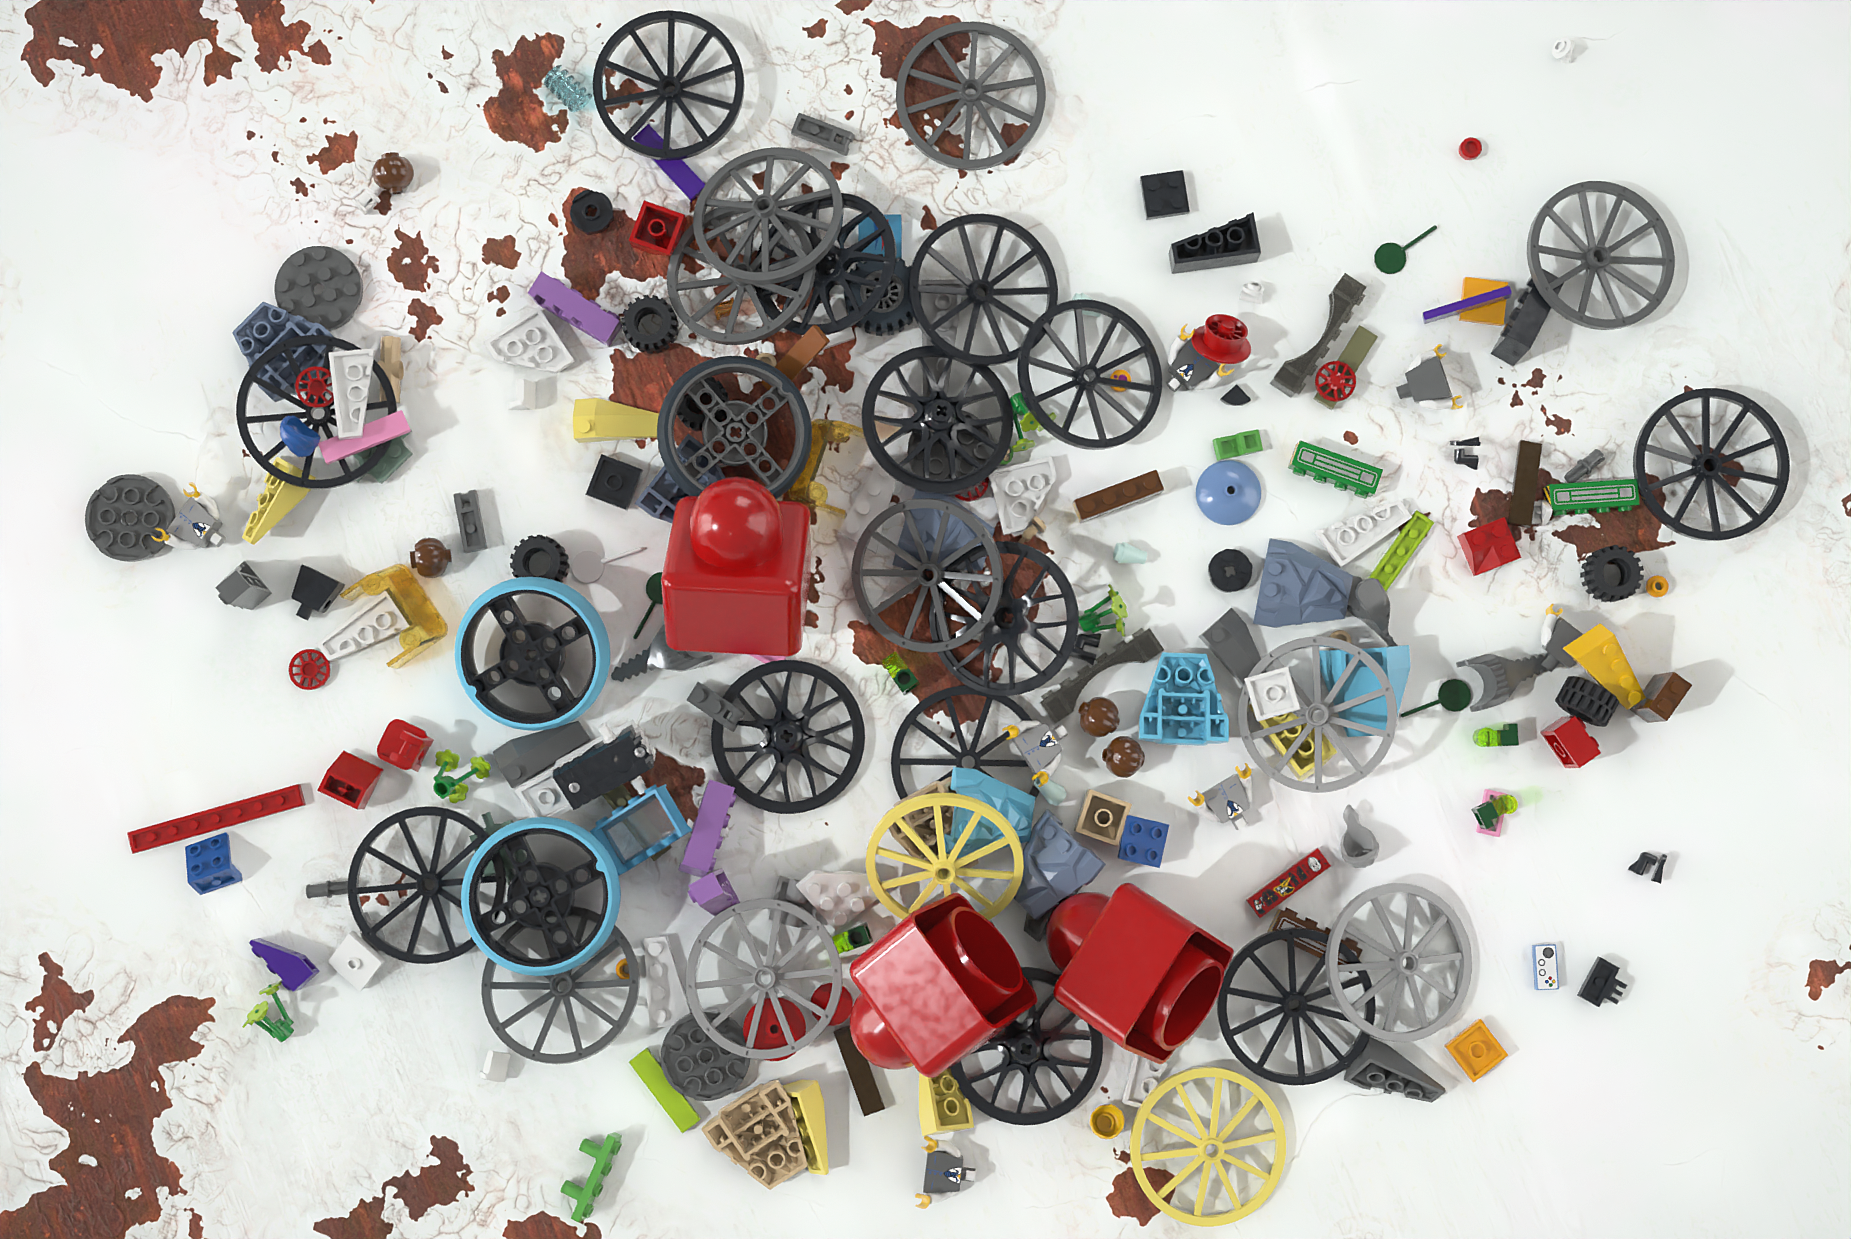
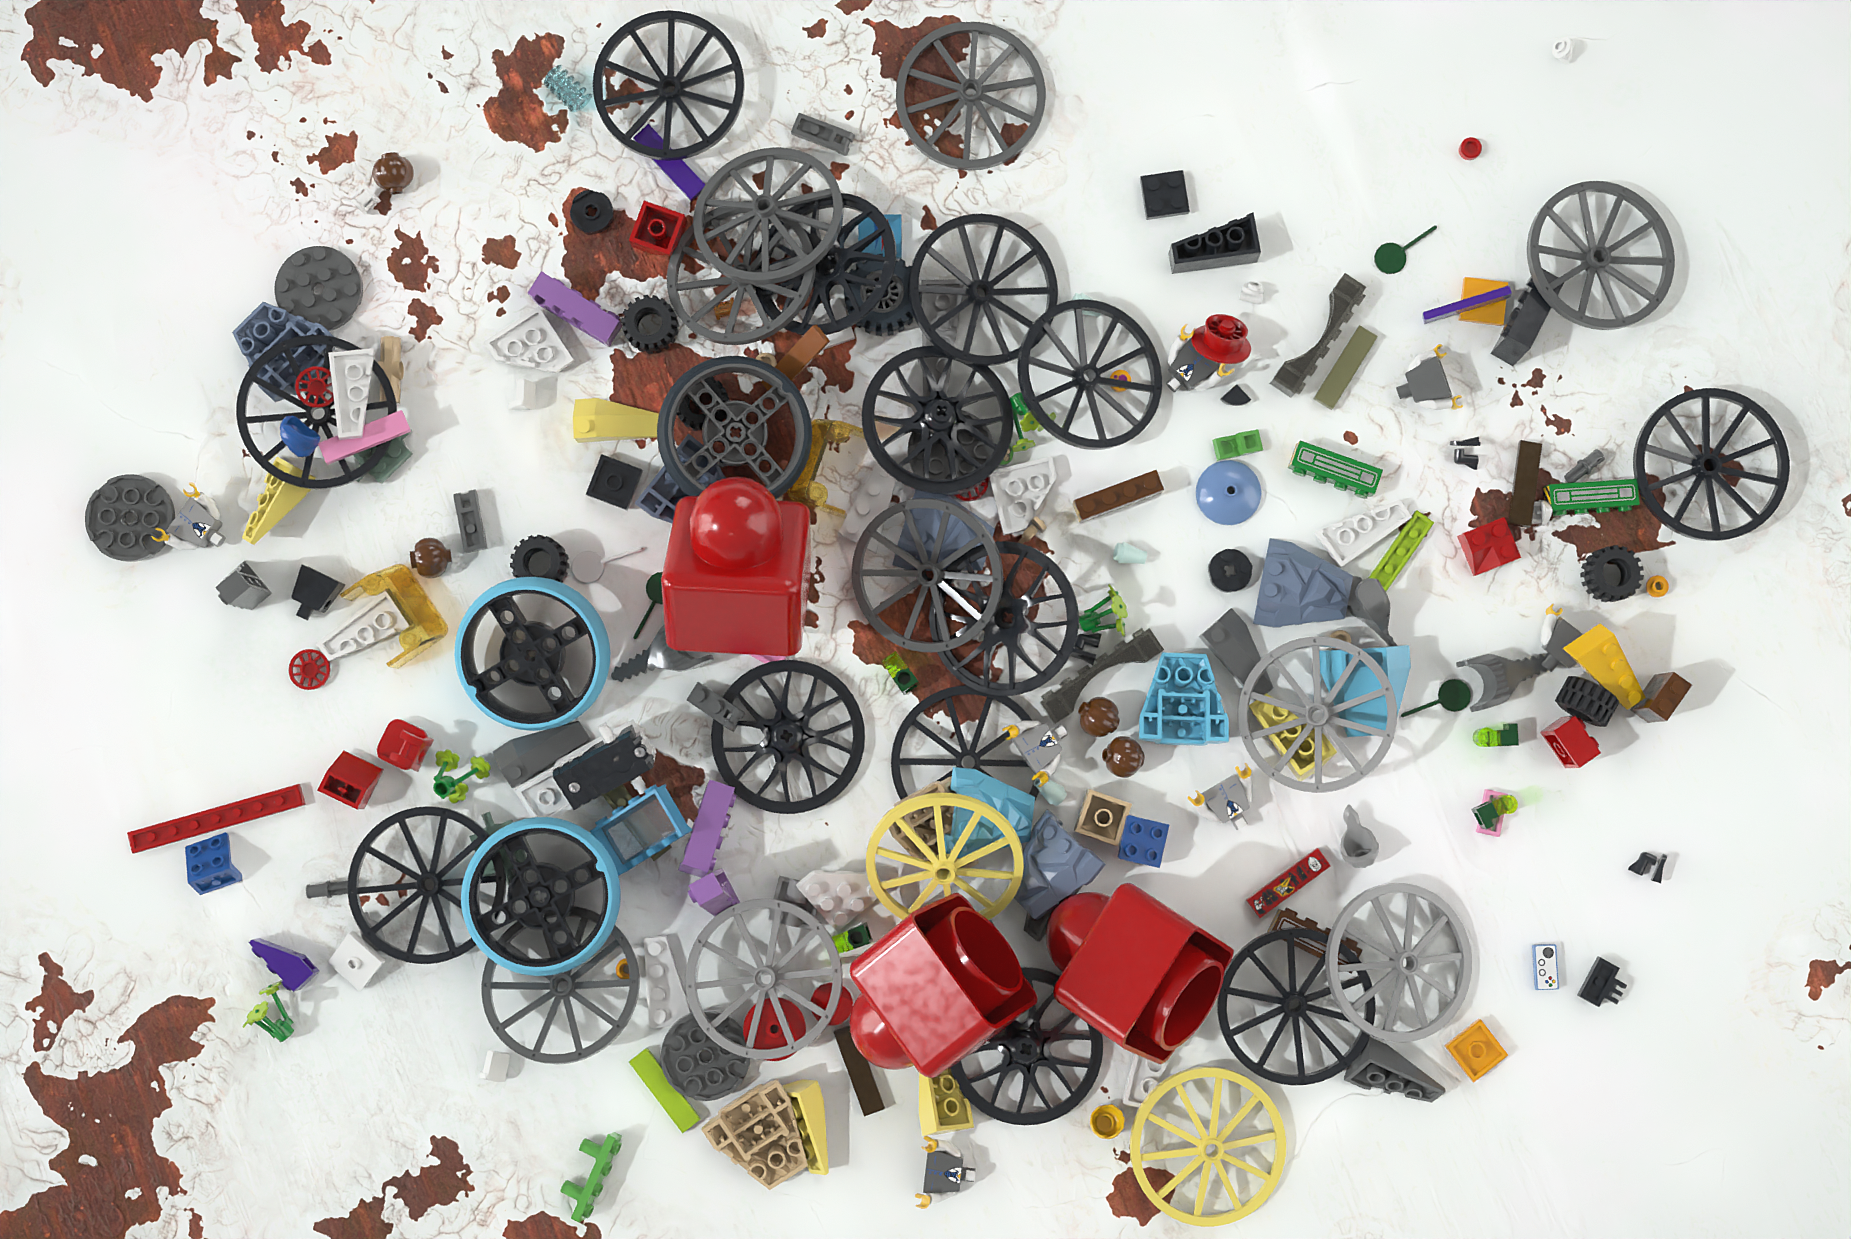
(1272, 693): white plate -> none
(1335, 381): red wheel -> none

